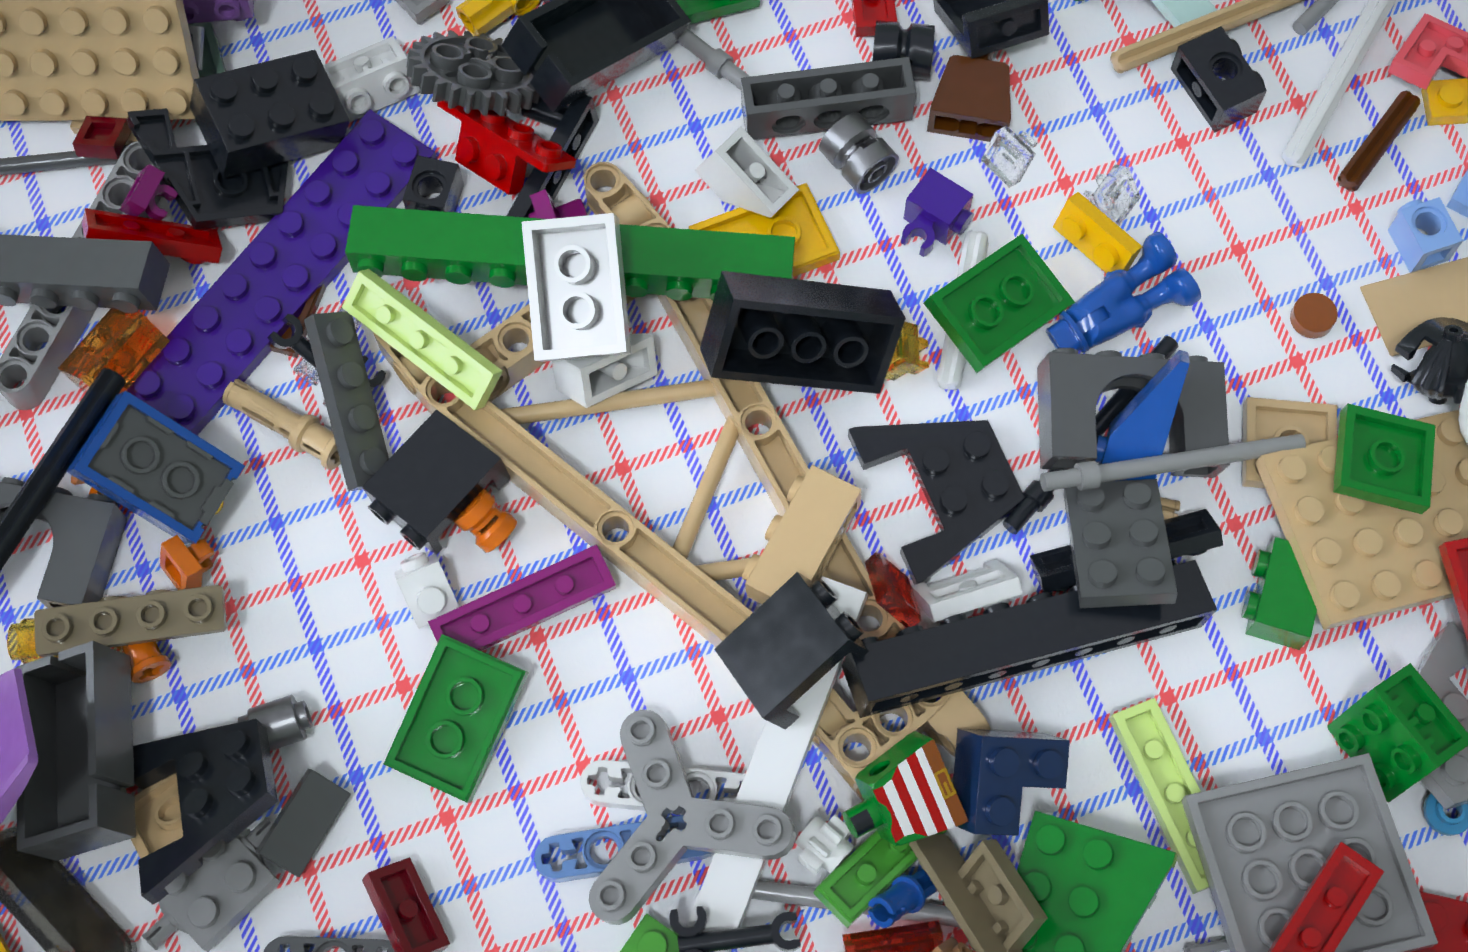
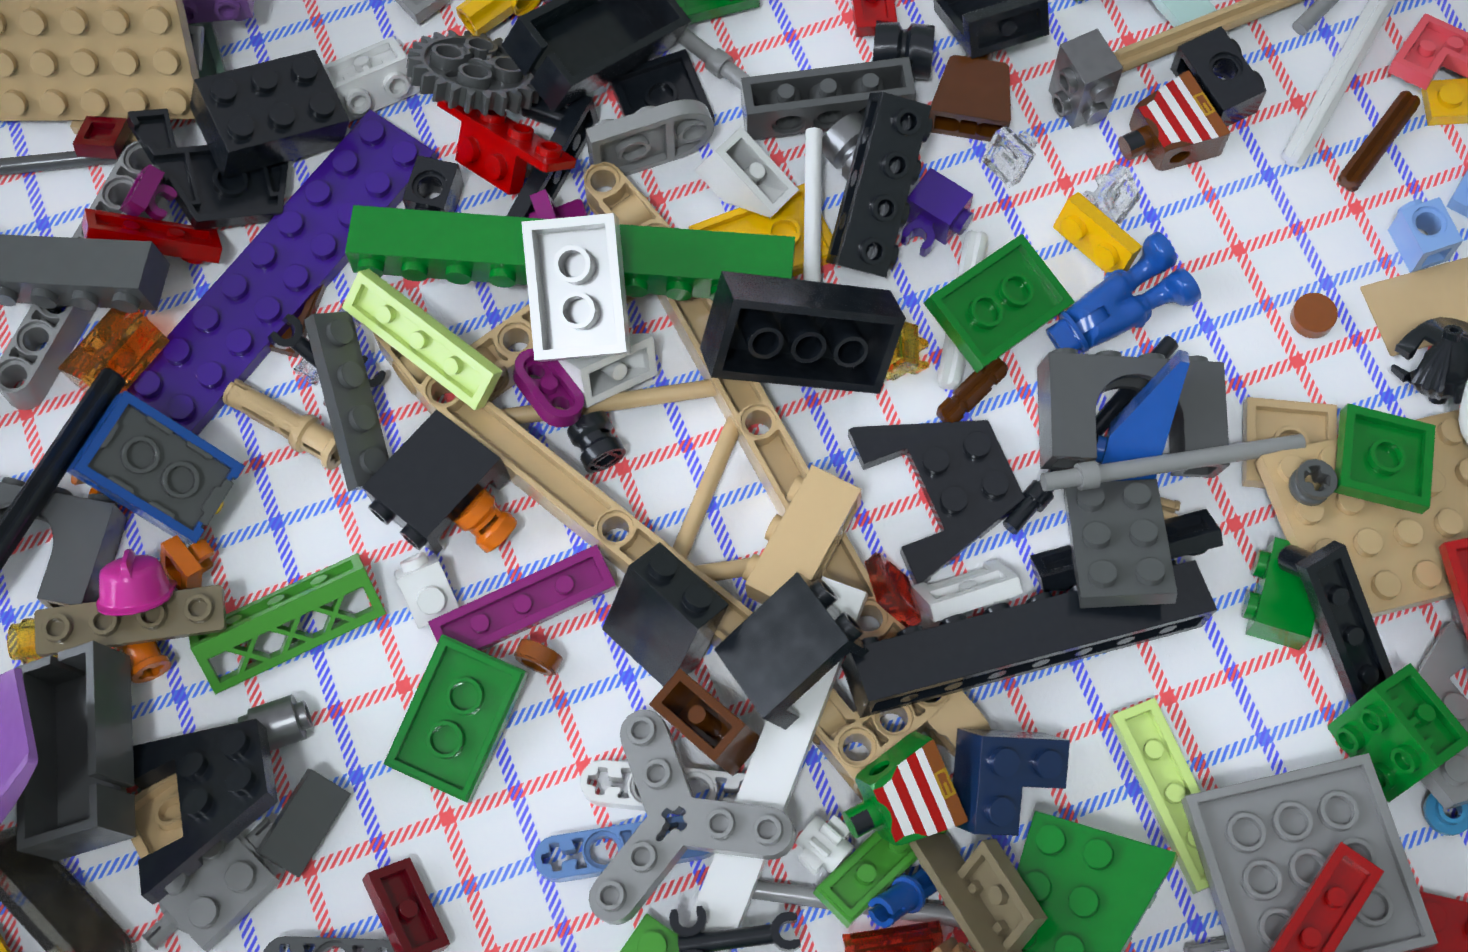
(133, 585): none -> dark pink piece
(281, 607): none -> bright green fence
(538, 657): none -> dark orange tile
(550, 391): none -> magenta plate
(596, 442): none -> black wheel
(650, 136): none -> light grey plate
(658, 83): none -> black tile
(664, 614): none -> black brick
(705, 722): none -> reddish brown brick
(813, 204): none -> white bar
(879, 184): none -> black brick
(971, 392): none -> reddish brown axle
(1084, 79): none -> flat silver brick
(1175, 126): none -> torso
(1320, 473): none -> dark grey bush
(1341, 615): none -> black piece

